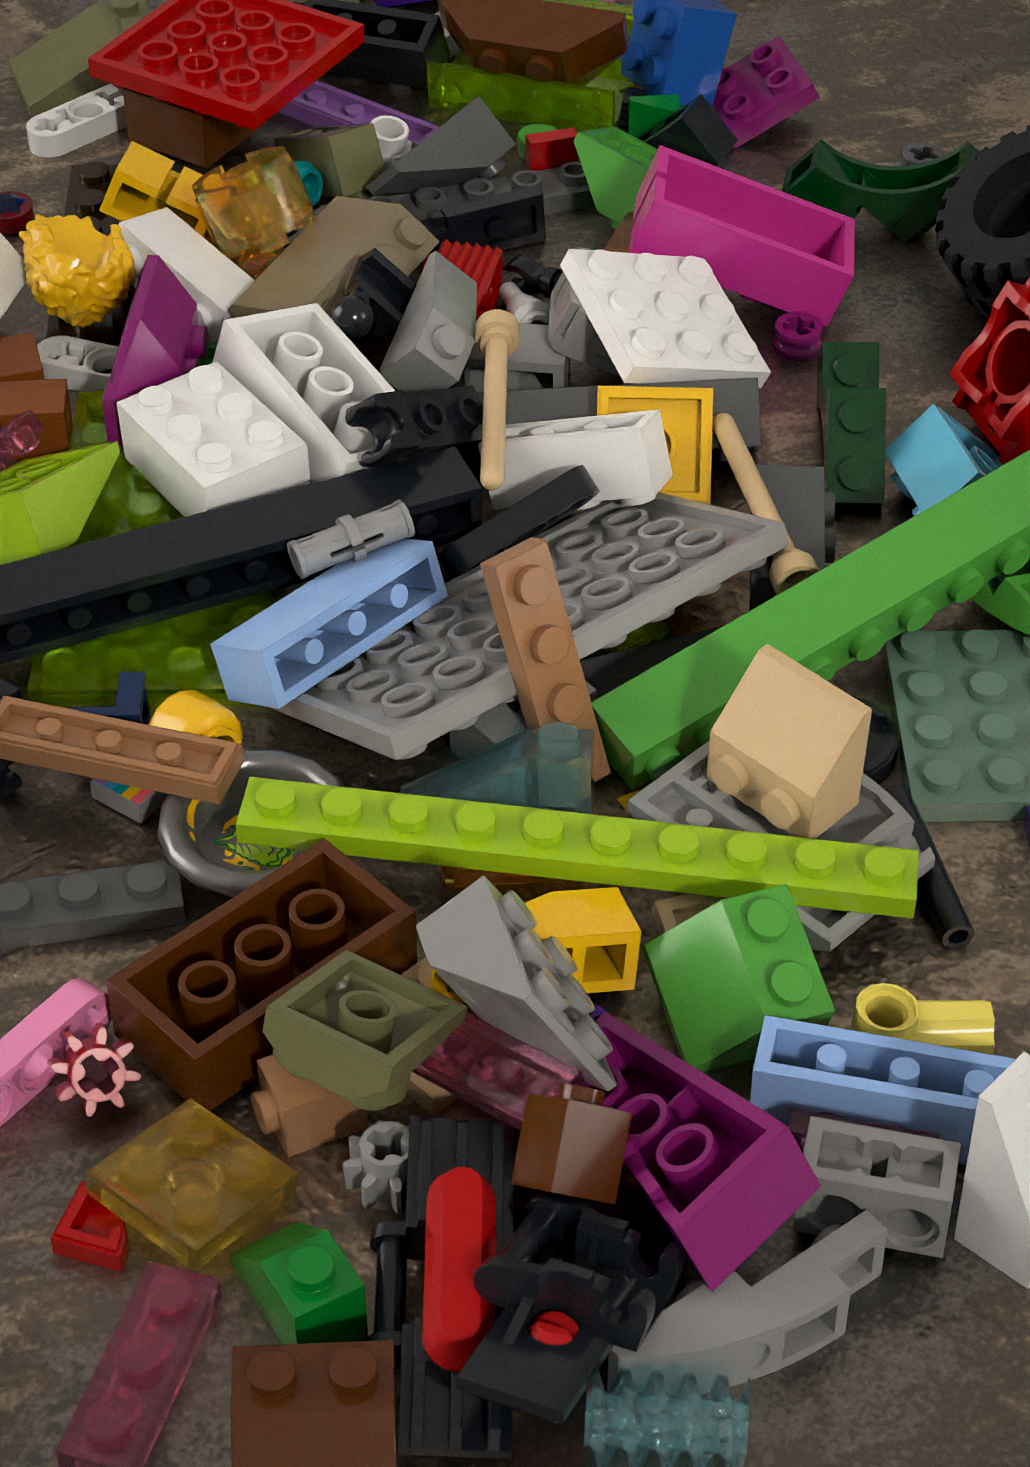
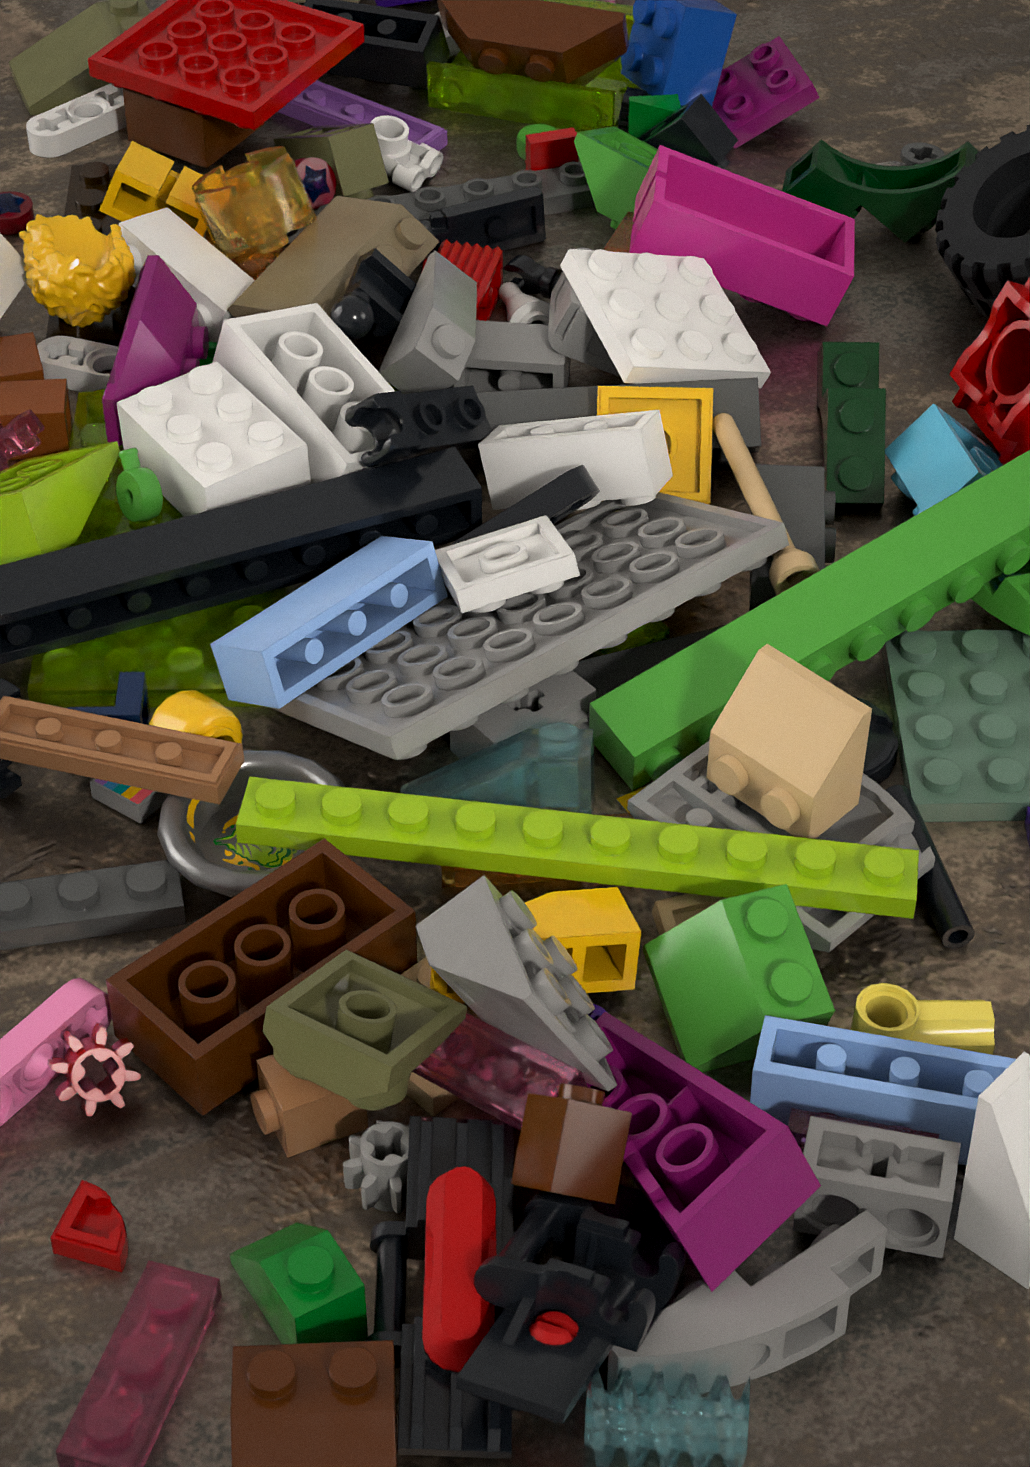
(138, 489): none -> bright green piece
(191, 1184): clear yellow plate -> none
(317, 179): none -> tile
(351, 539): light grey pin -> none
(453, 154): dark grey slope -> none
(496, 339): tan piece -> none
(506, 564): none -> white plate
(540, 641): medium nougat plate -> none
(797, 336): magenta bush -> none

